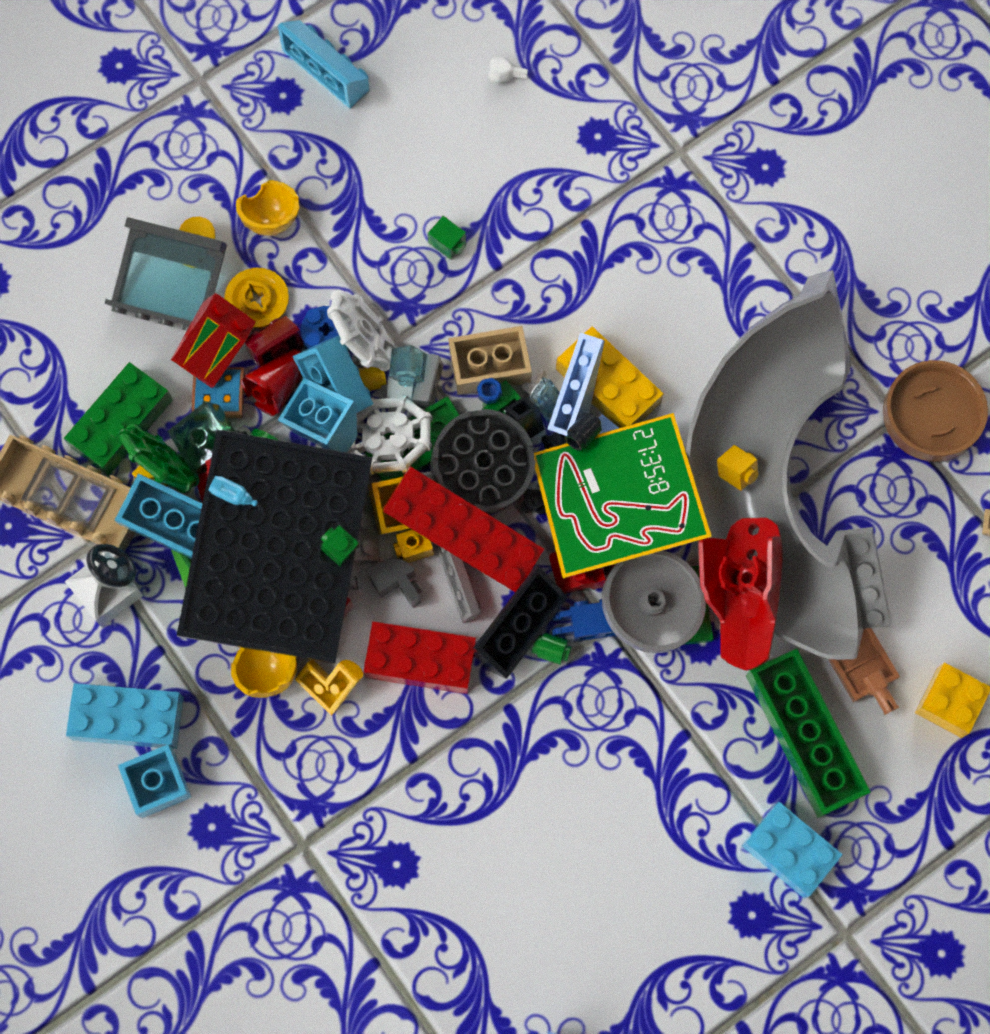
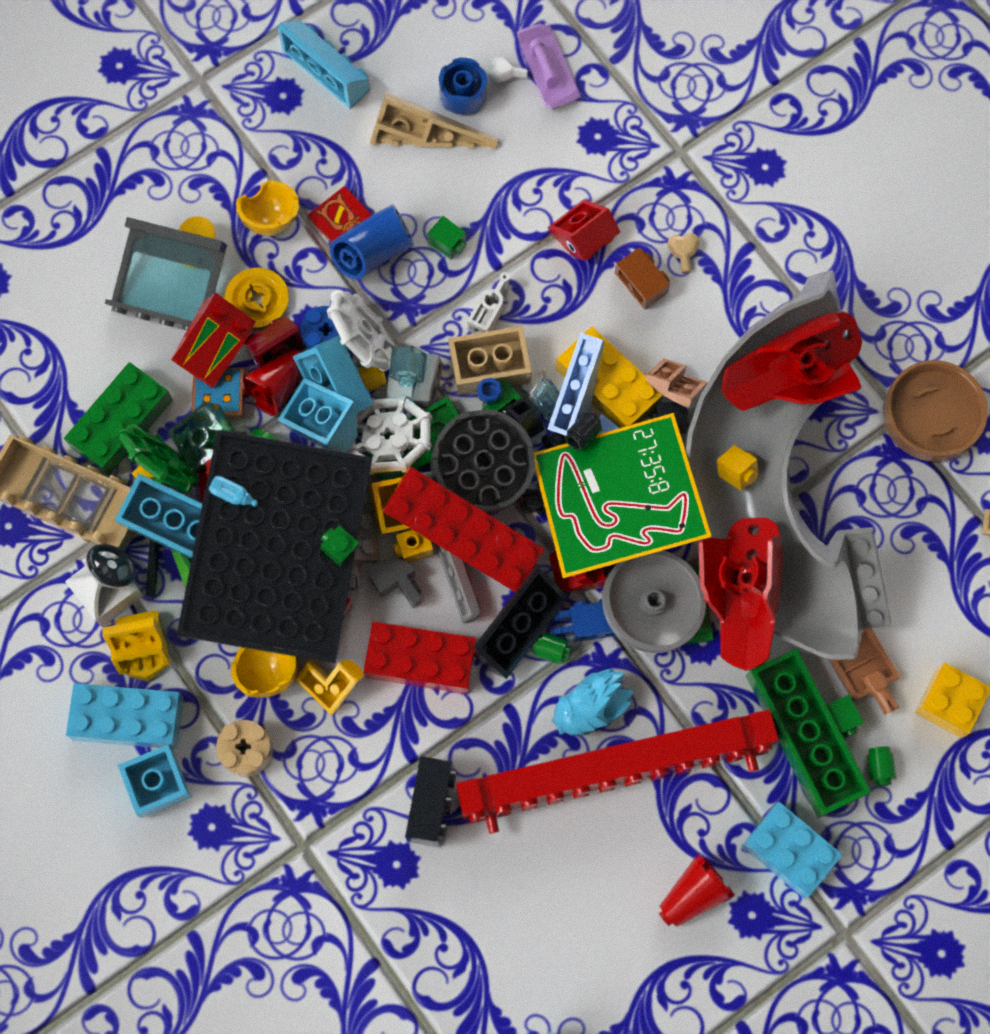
(138, 645): none -> yellow piece
(152, 569): none -> black bar
(234, 737): none -> tan brick
(338, 214): none -> red tile
(370, 243): none -> blue brick
(413, 125): none -> tan wedge
(430, 802): none -> black brick
(463, 86): none -> blue brick
(485, 316): none -> white piece
(547, 65): none -> lavender piece
(585, 229): none -> red slope
(592, 703): none -> medium azure head
(614, 765): none -> red brick
(642, 277): none -> dark orange brick
(670, 380): none -> nougat slope
(680, 413): none -> black brick
(684, 249): none -> tan rock
(694, 893): none -> red cone
(796, 366): none -> red piece
(845, 716): none -> green brick
(881, 766): none -> green brick

